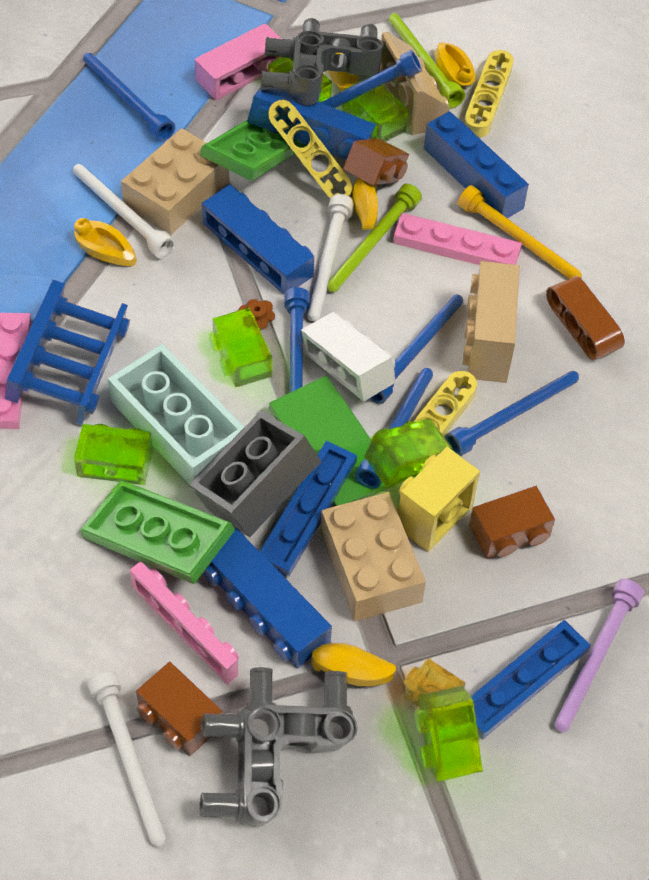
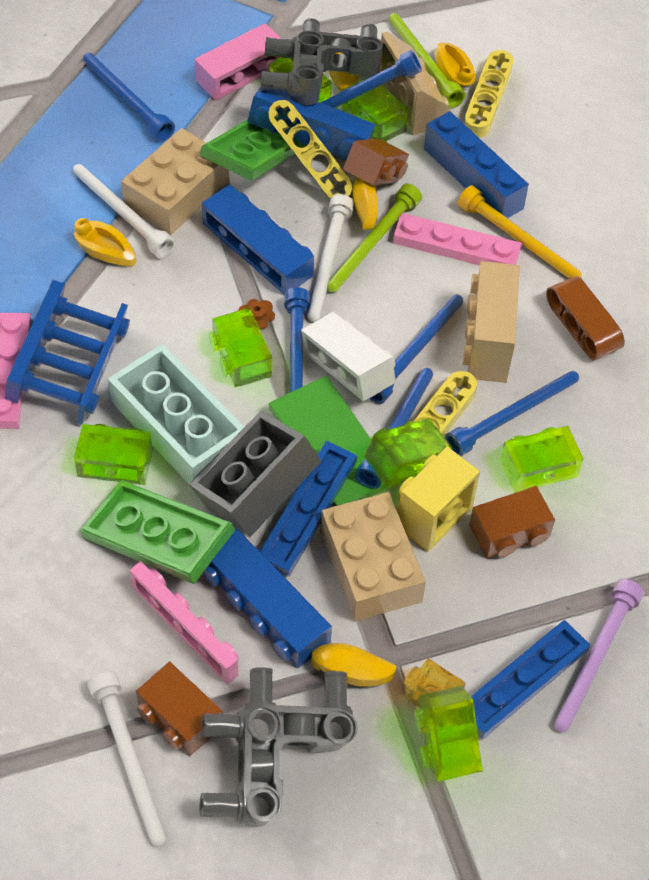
(541, 458): none -> clear neon green brick

